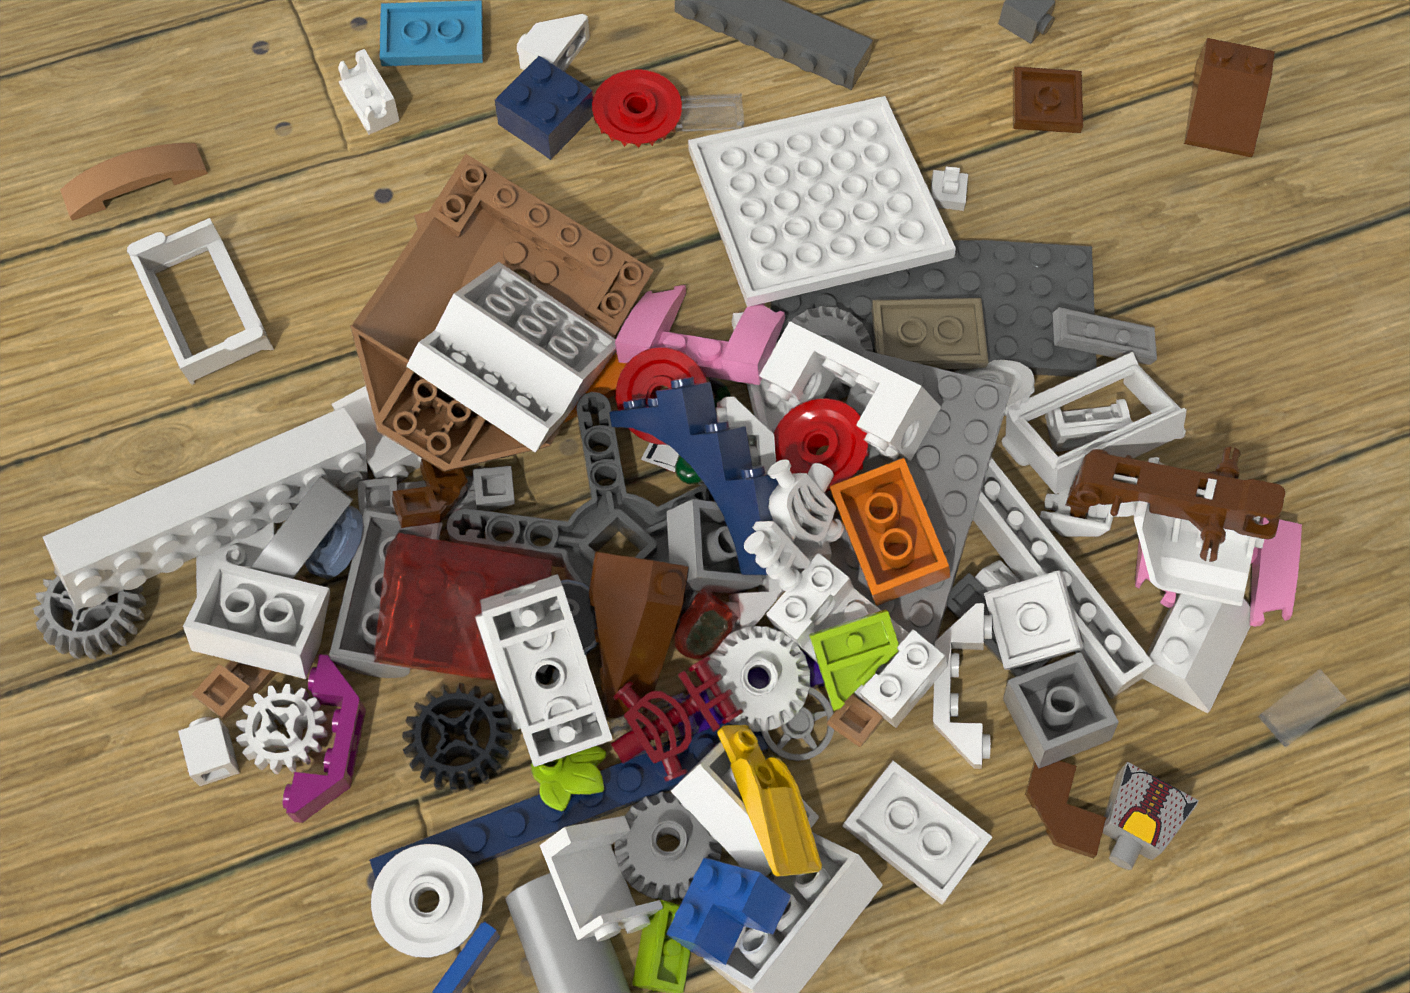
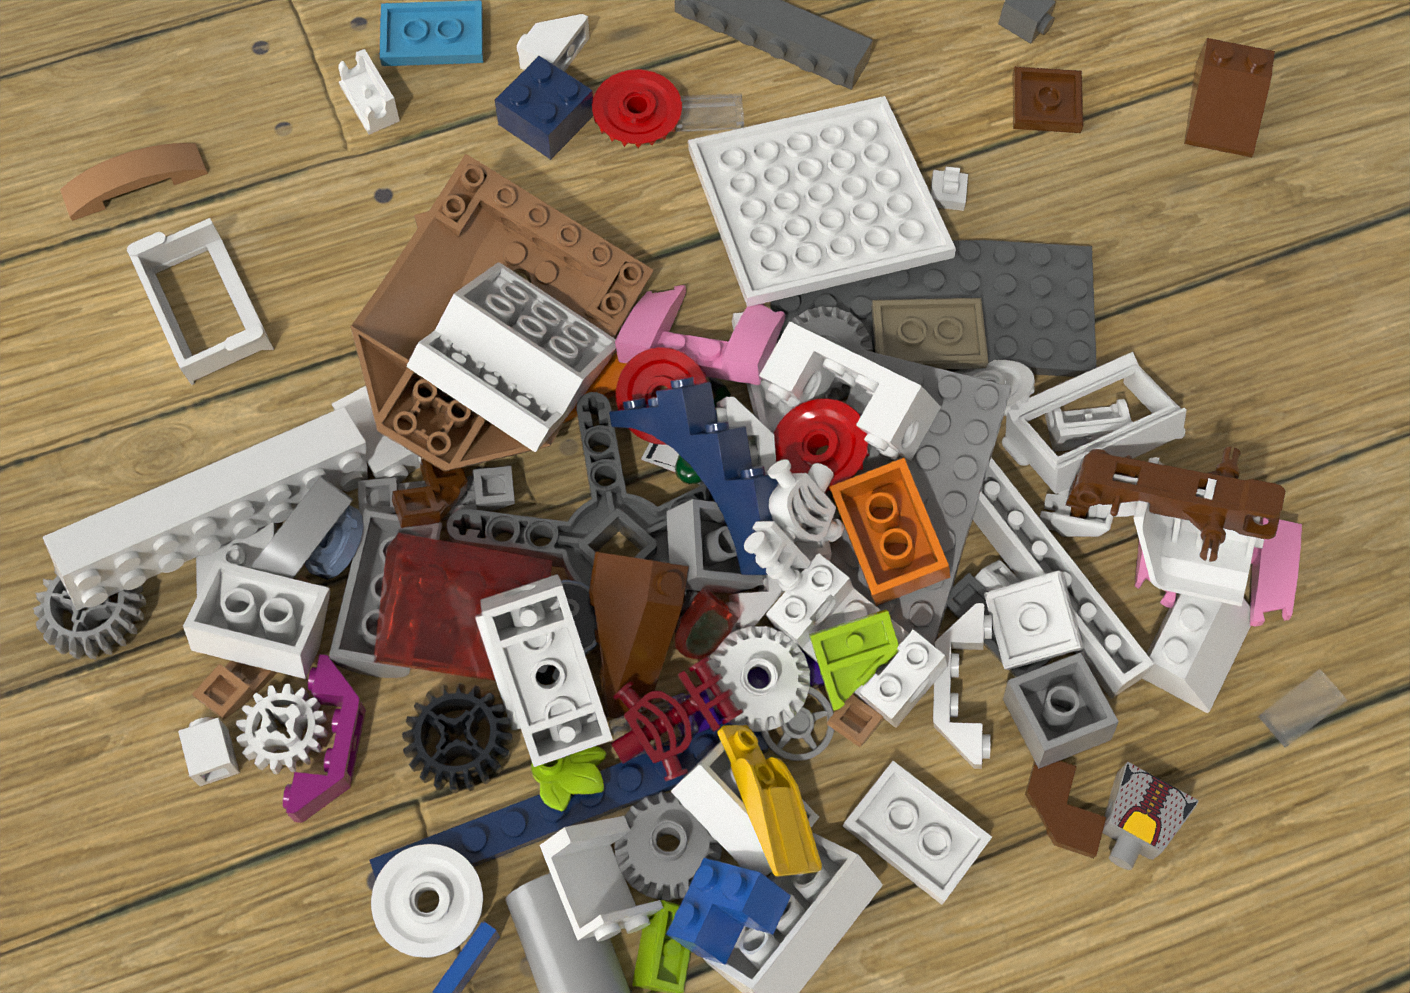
(1103, 335): light grey tile -> none

